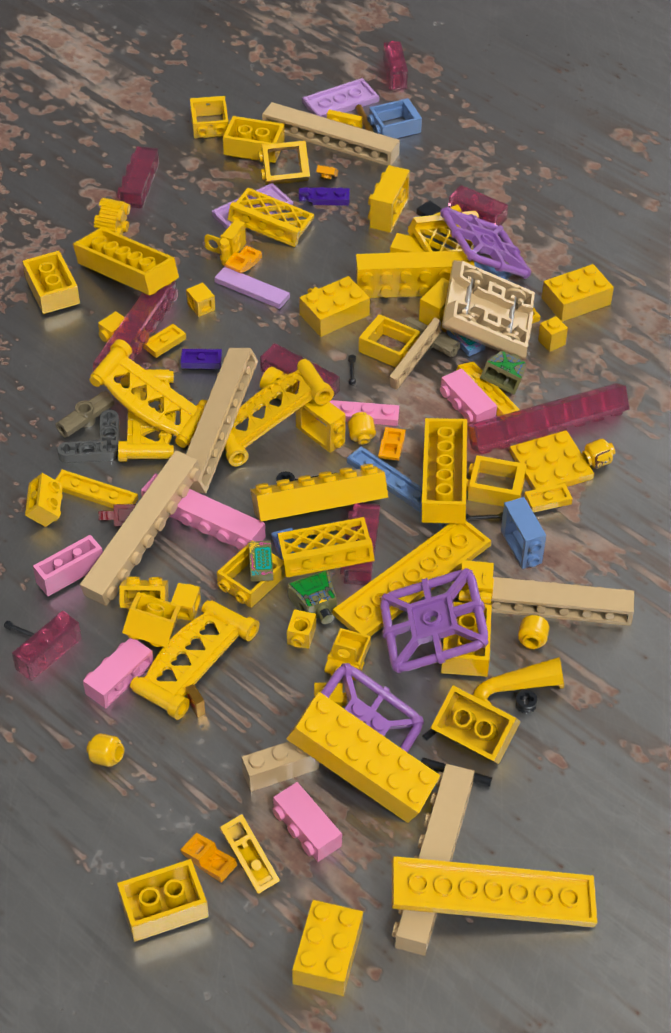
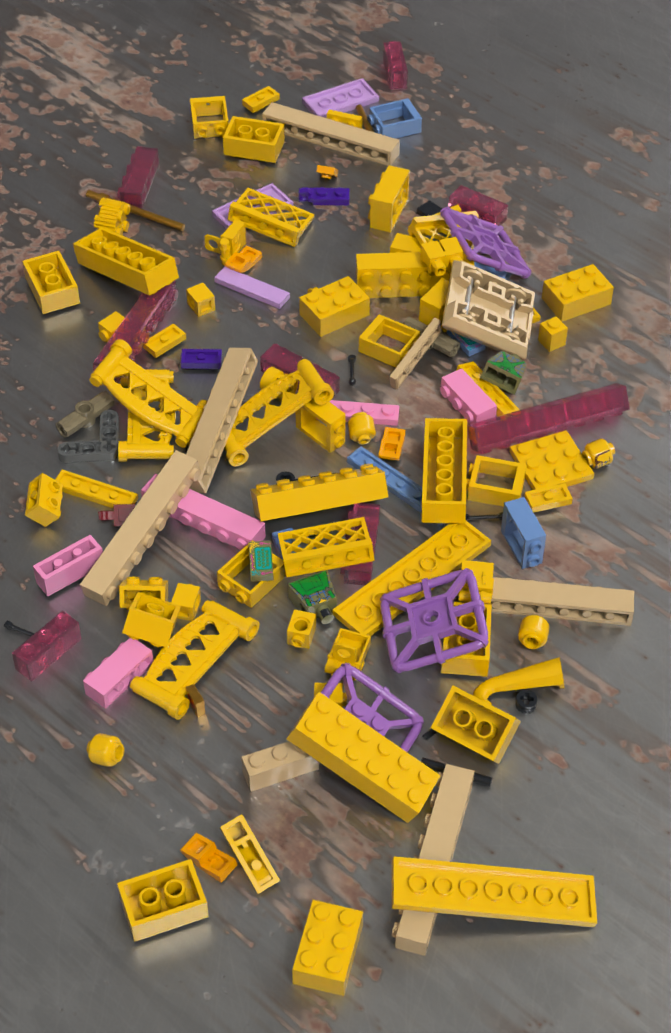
(141, 212): none -> pearl gold bar
(260, 99): none -> yellow plate
(304, 174): yellow window -> none
(307, 822): bright pink brick -> none
(441, 255): none -> yellow hips

